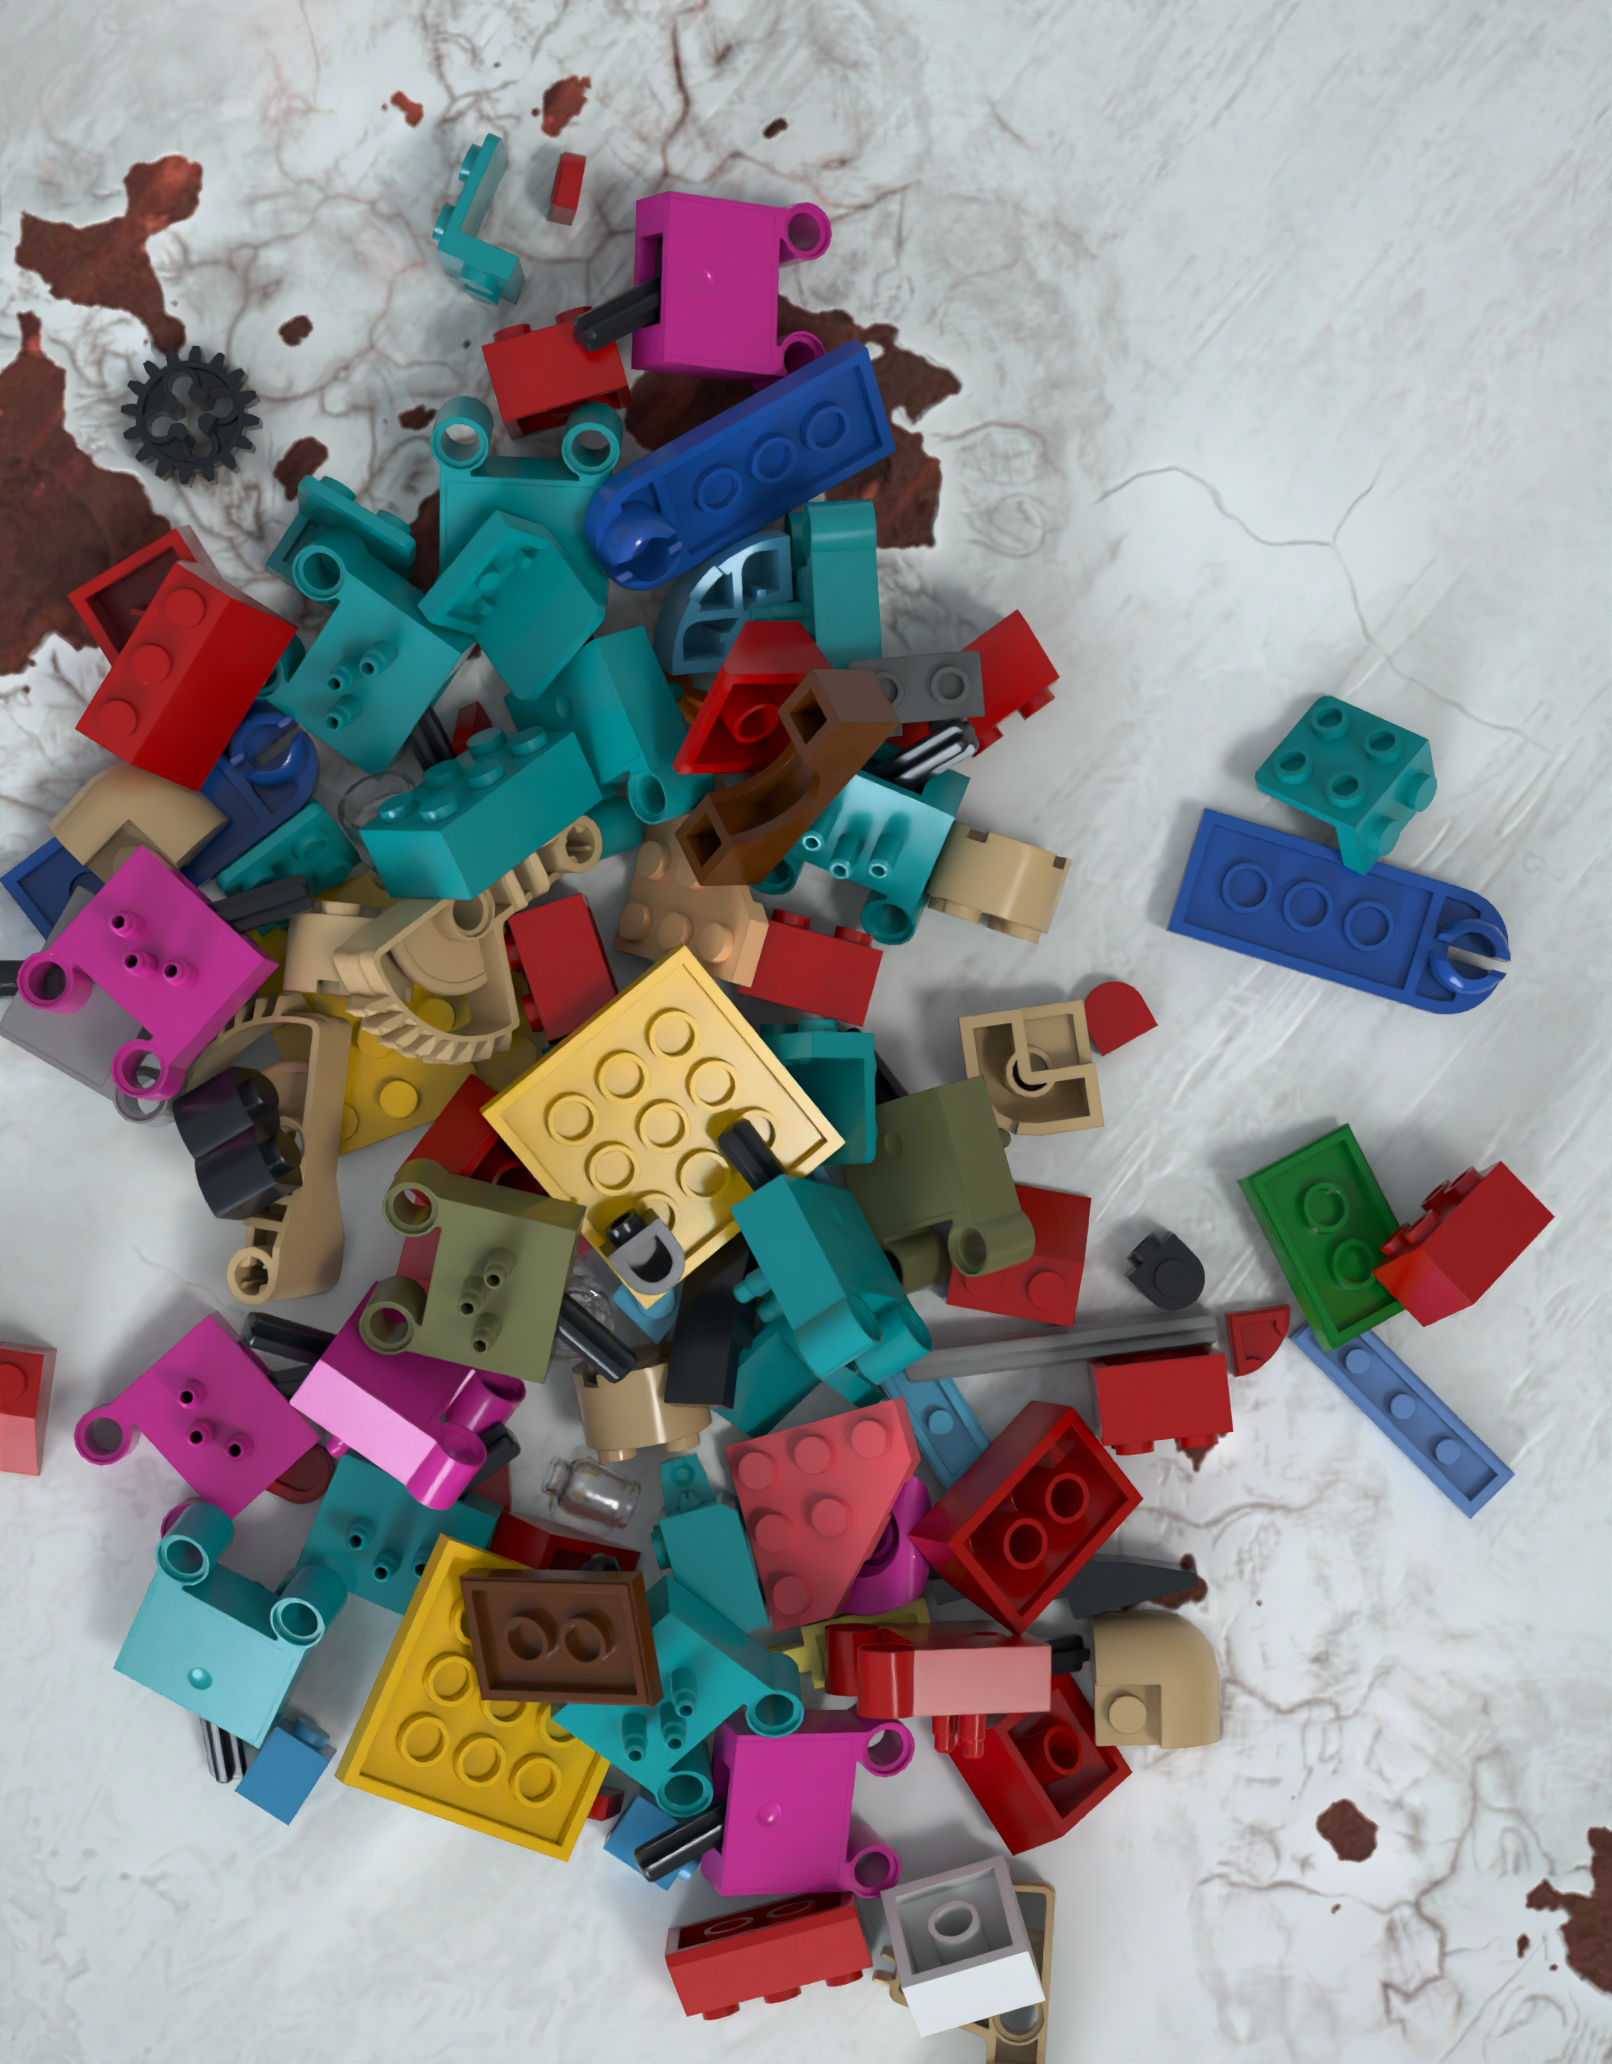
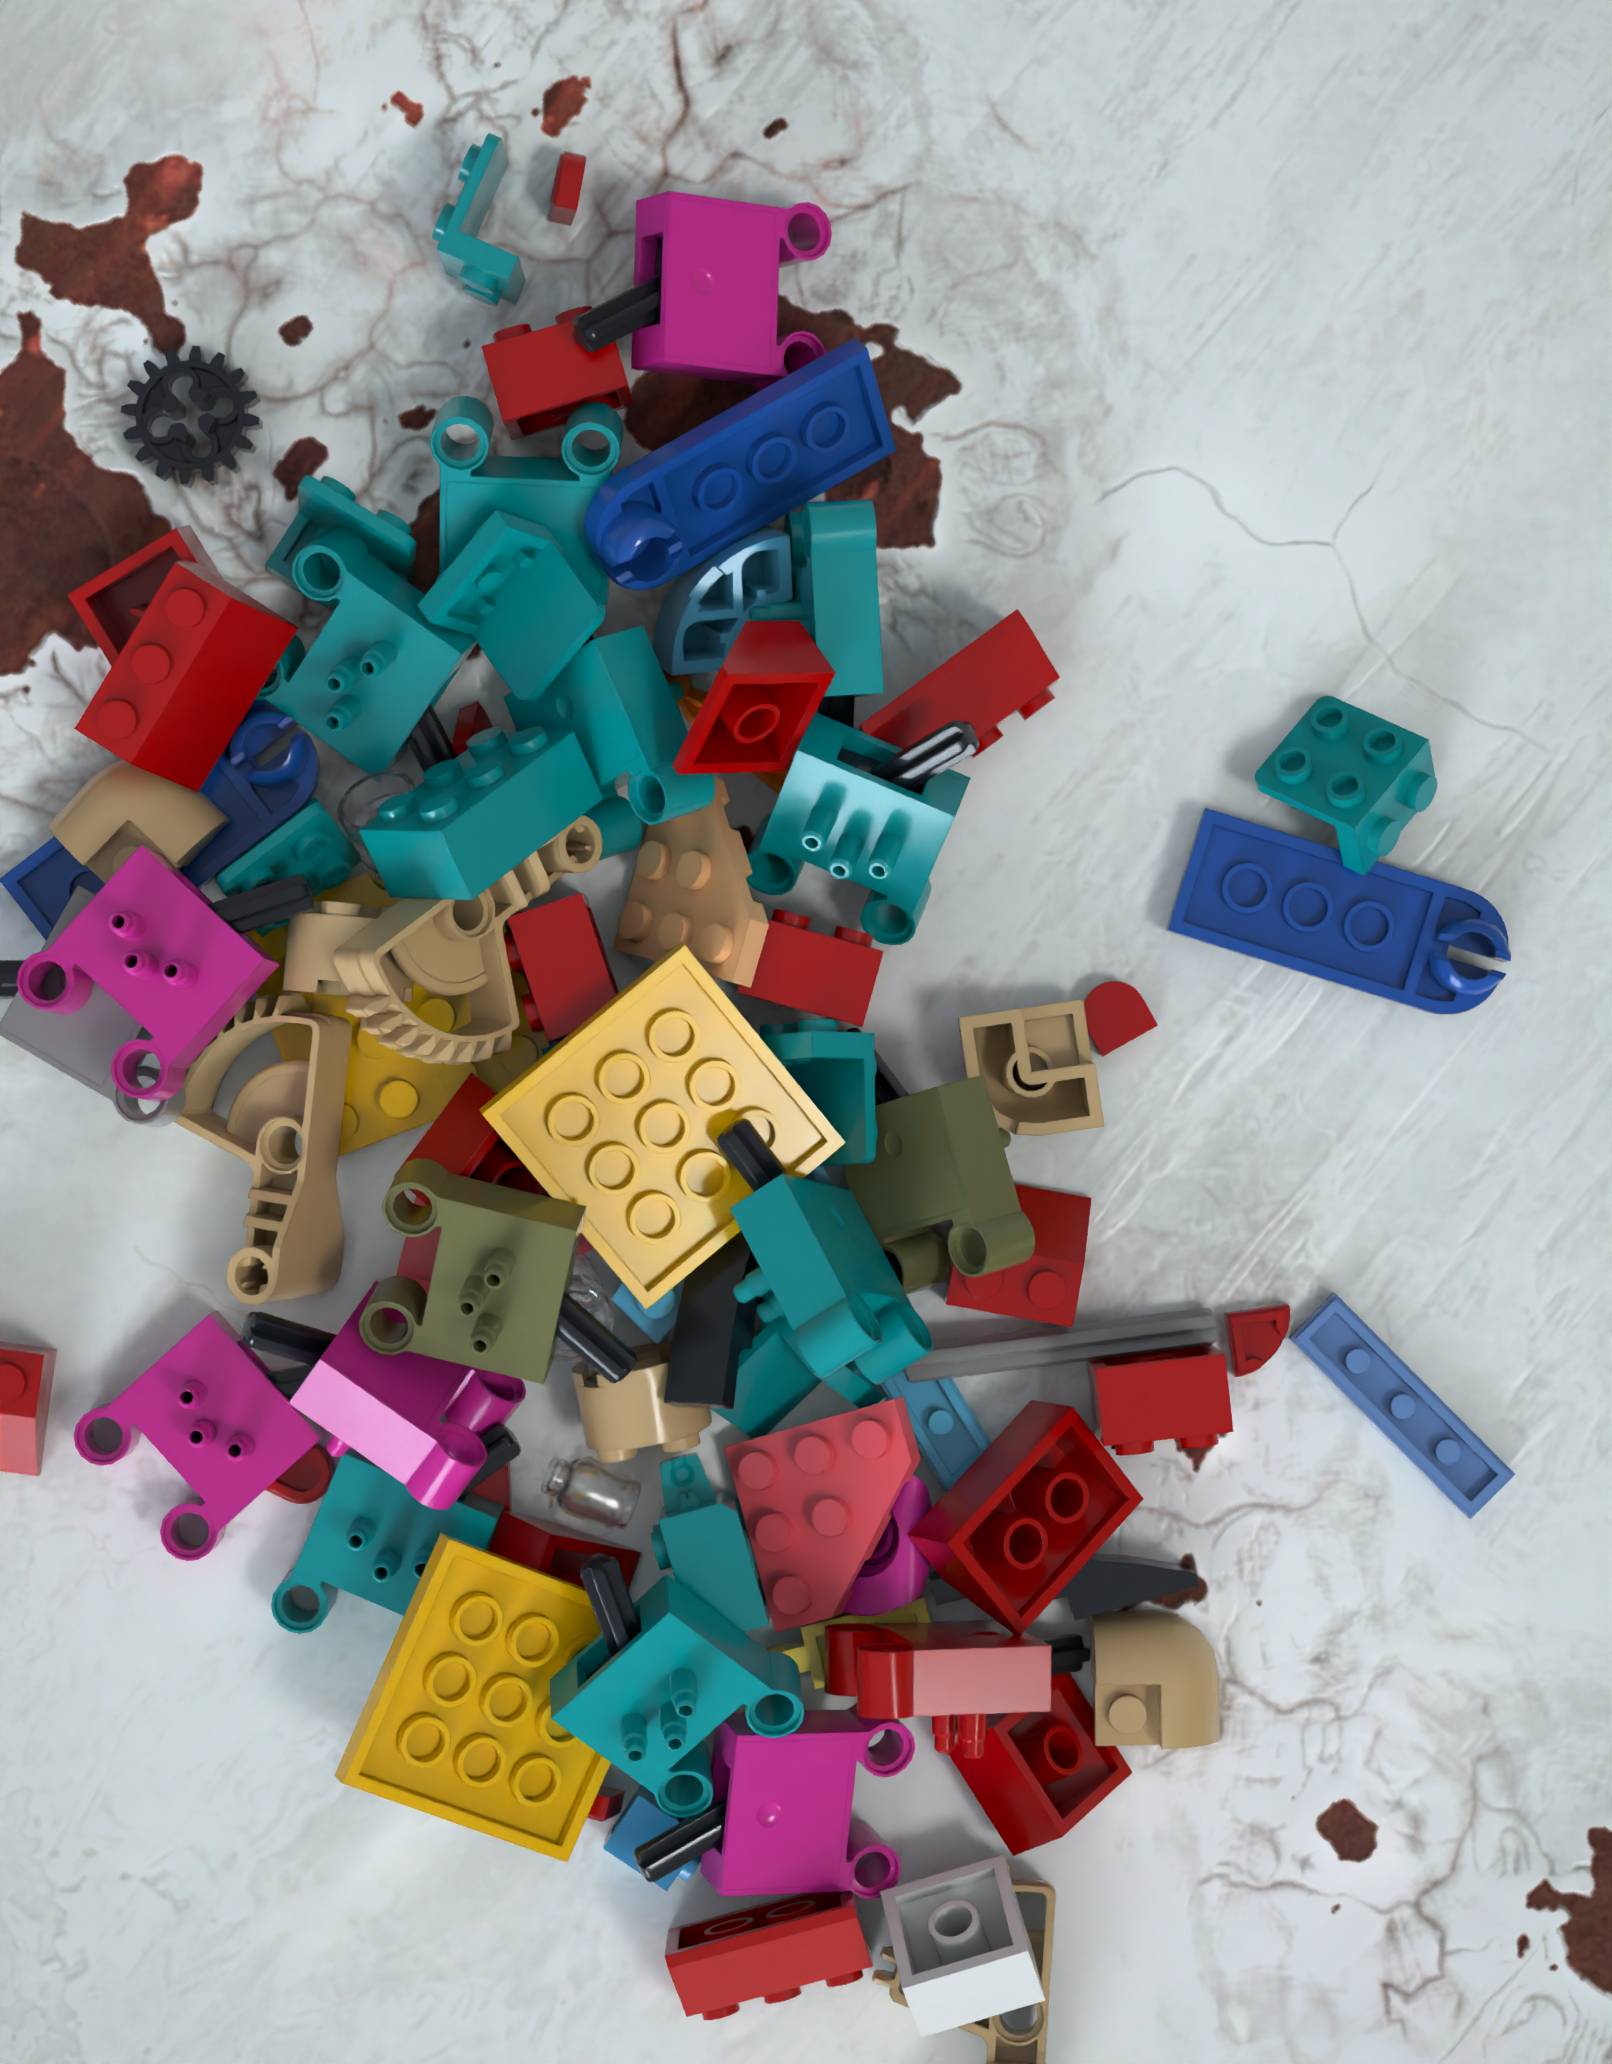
(223, 1639): teal piece -> none
(238, 1143): black brick -> none
(287, 1768): dark azure brick -> none
(562, 1636): reddish brown tile -> none
(644, 1252): plate -> none
(748, 828): reddish brown arch -> none
(930, 686): dark grey bracket -> none
(997, 878): tan brick -> none
(1166, 1271): black plate -> none
(1327, 1233): green tile -> none
(1461, 1242): red brick -> none

